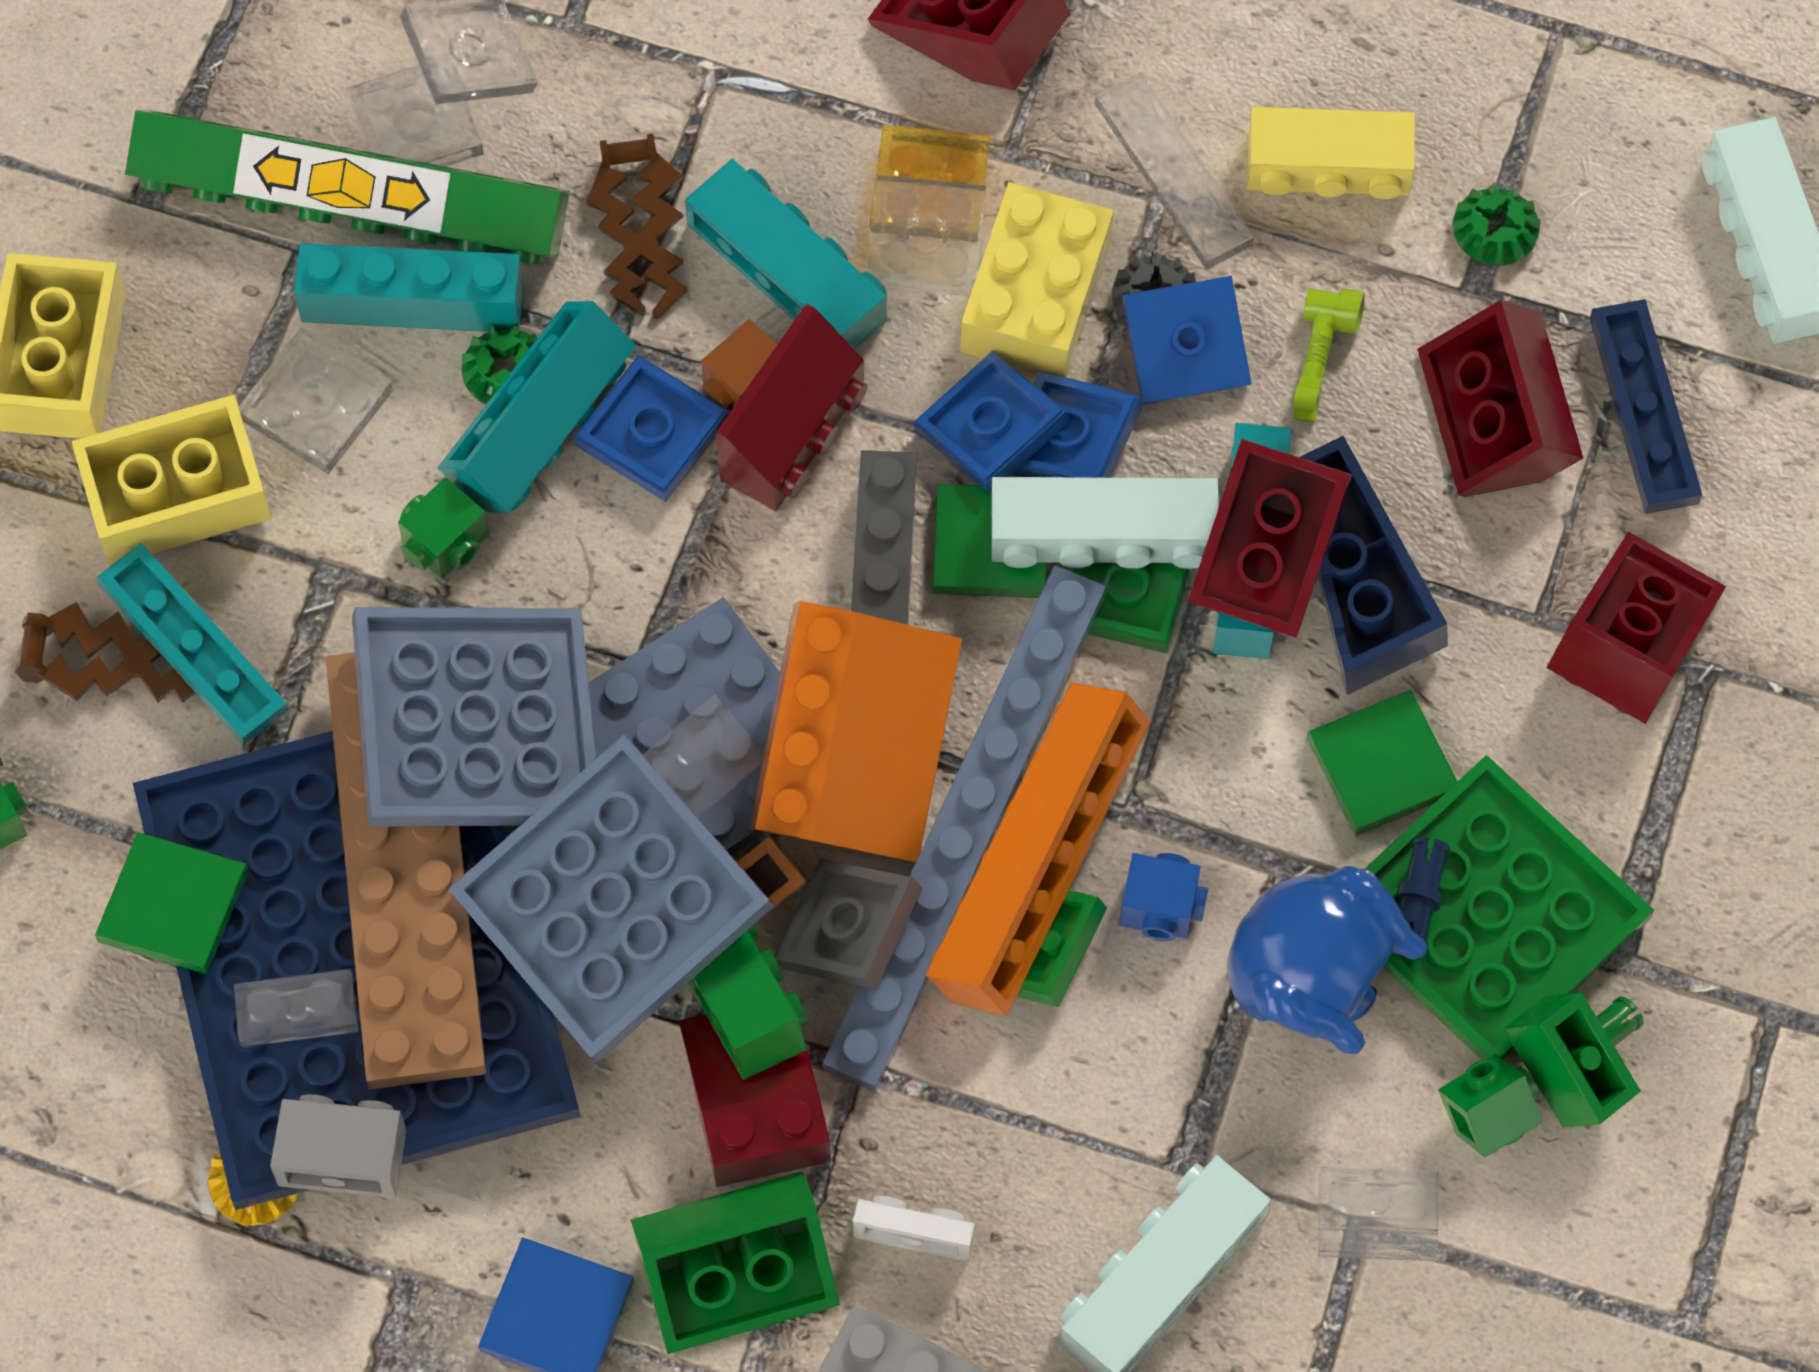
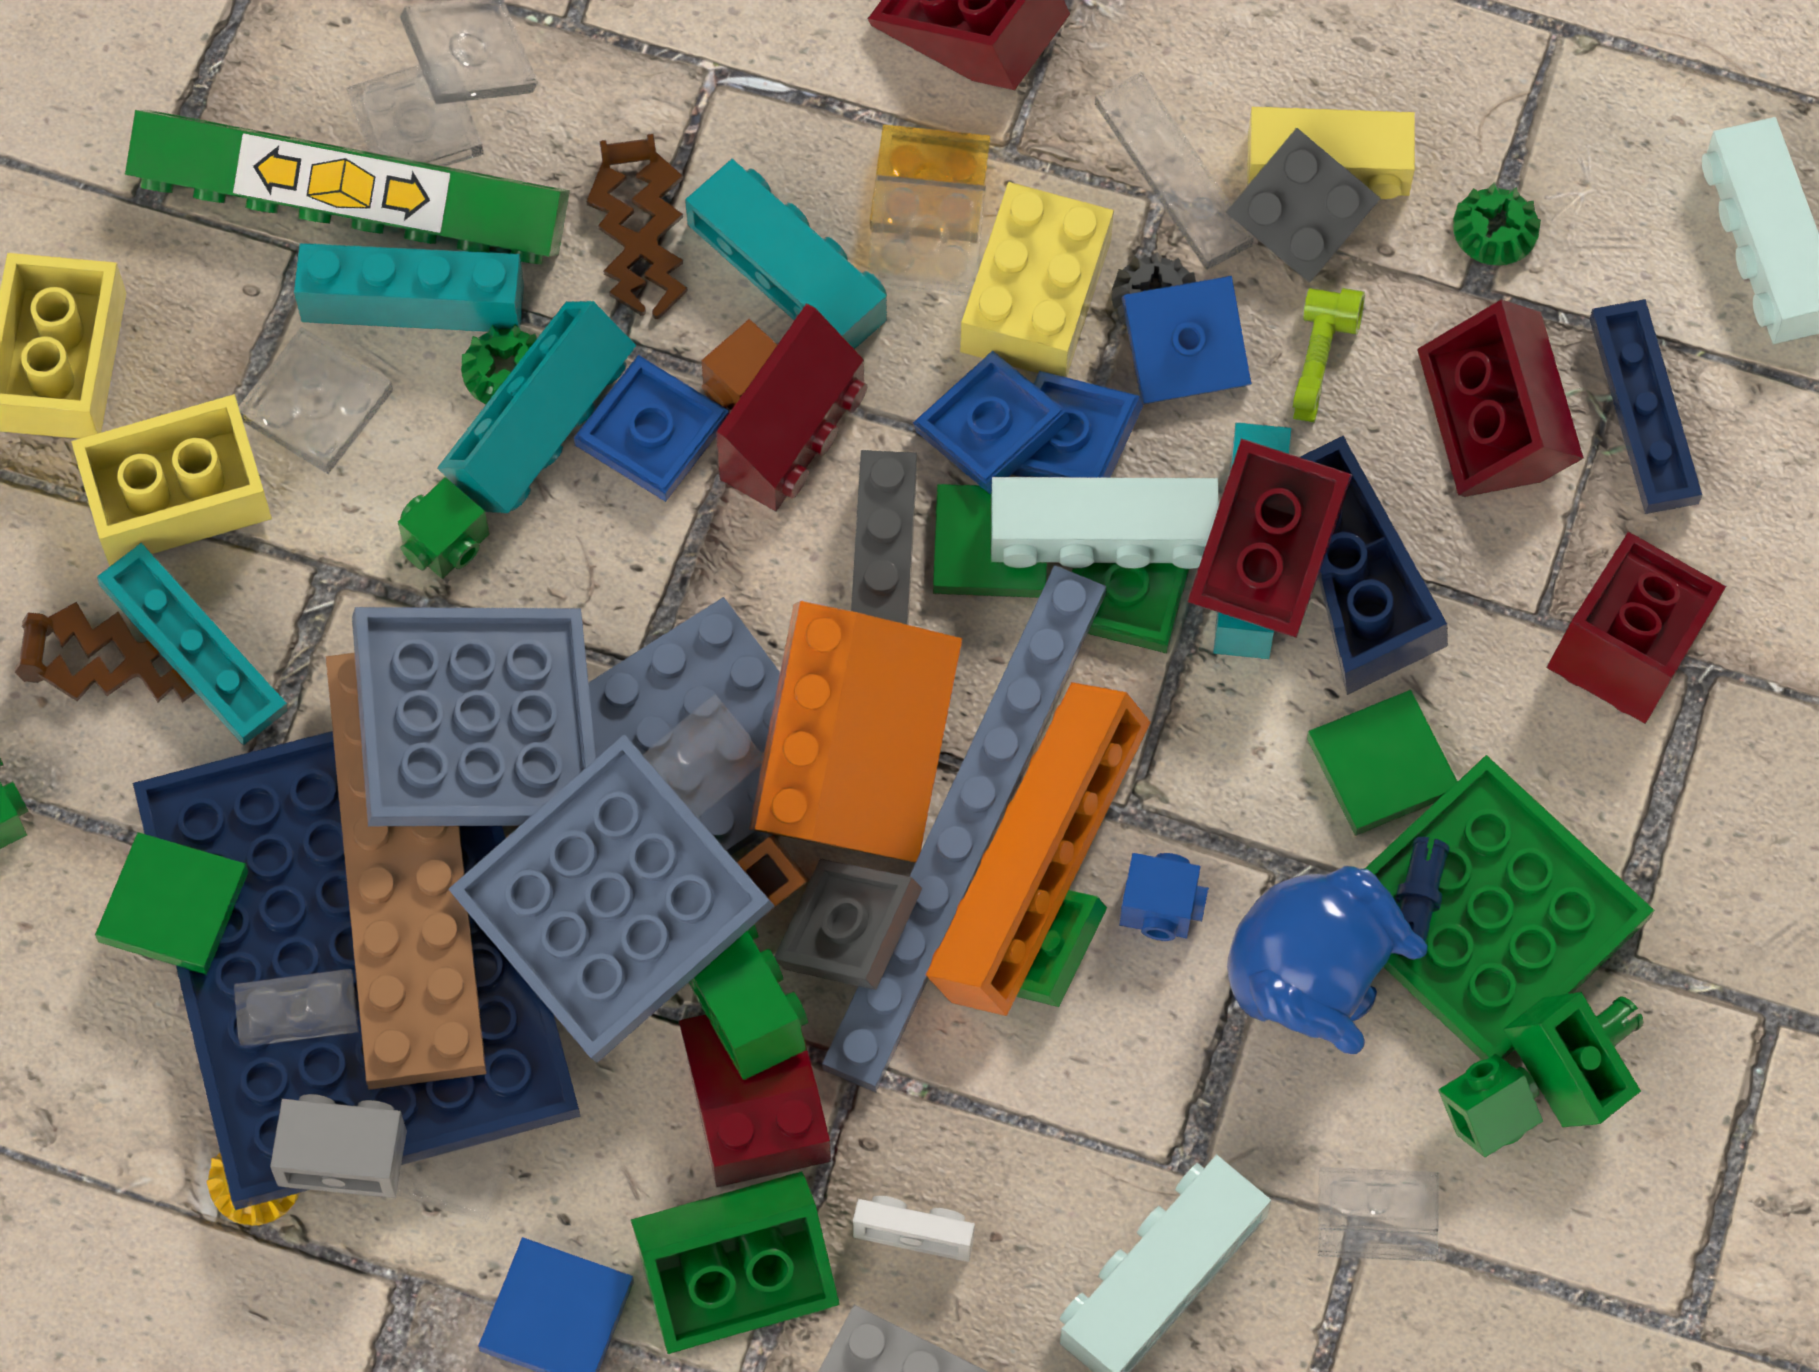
(1302, 205): none -> dark grey plate

